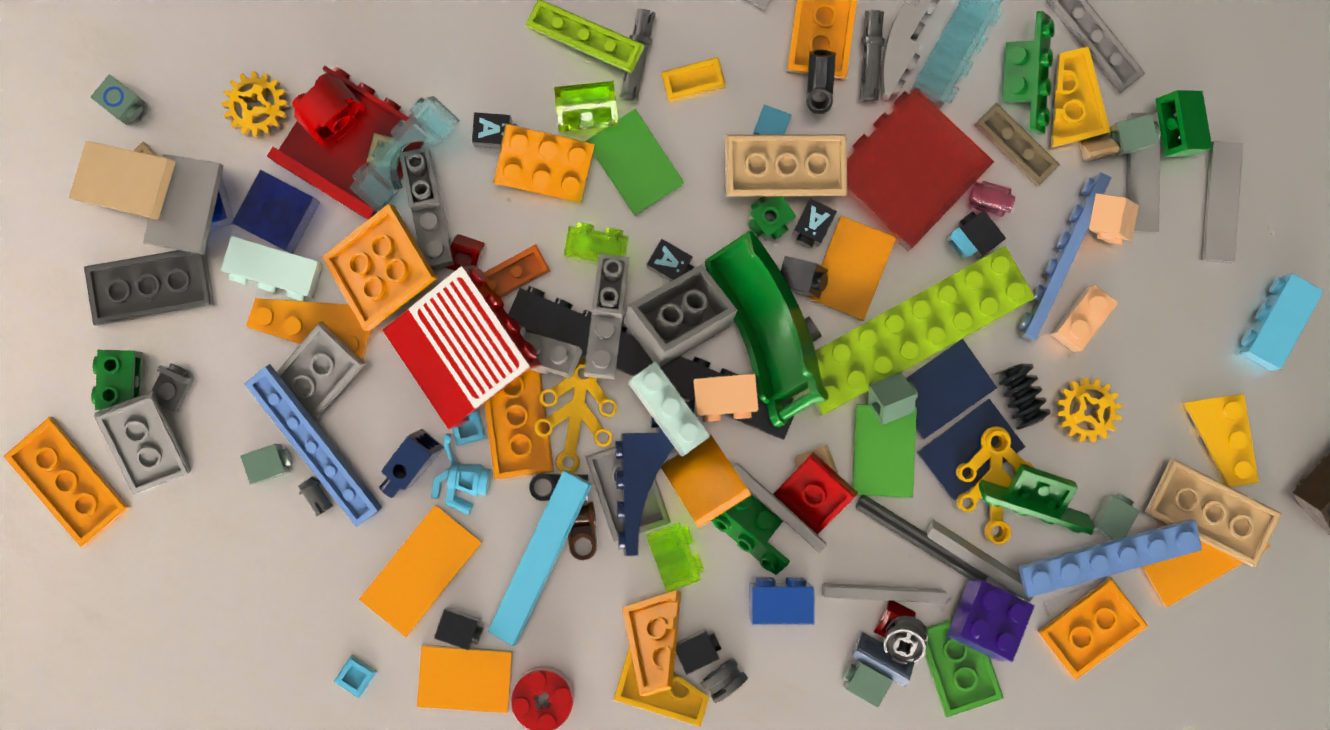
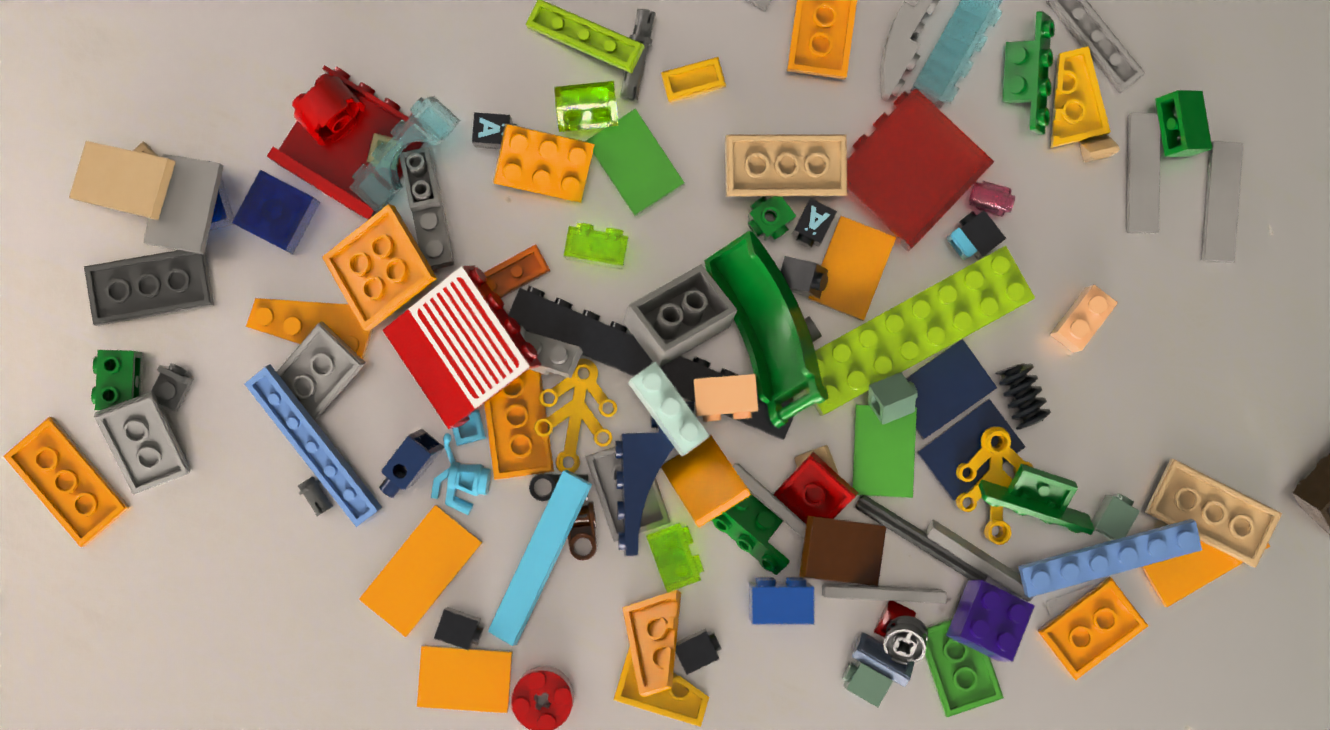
(118, 100): sand green brick -> none
(251, 115): yellow gear -> none
(266, 463): sand green brick -> none
(271, 268): light aqua brick -> none
(355, 676): medium azure tile -> none
(465, 252): red slope -> none
(606, 316): light grey slope -> none
(669, 261): black brick -> none
(724, 680): dark grey wheel -> none
(772, 121): medium azure tile -> none
(820, 79): black piece -> none
(842, 551): none -> reddish brown tile
(871, 63): dark grey pin -> none
(1017, 144): dark tan tile -> none
(1058, 268): medium blue plate -> none
(1095, 420): yellow gear -> none
(1113, 218): light nougat brick -> none
(1135, 134): sand green brick -> none
(1227, 435): yellow wing -> none
(1280, 321): medium azure brick -> none

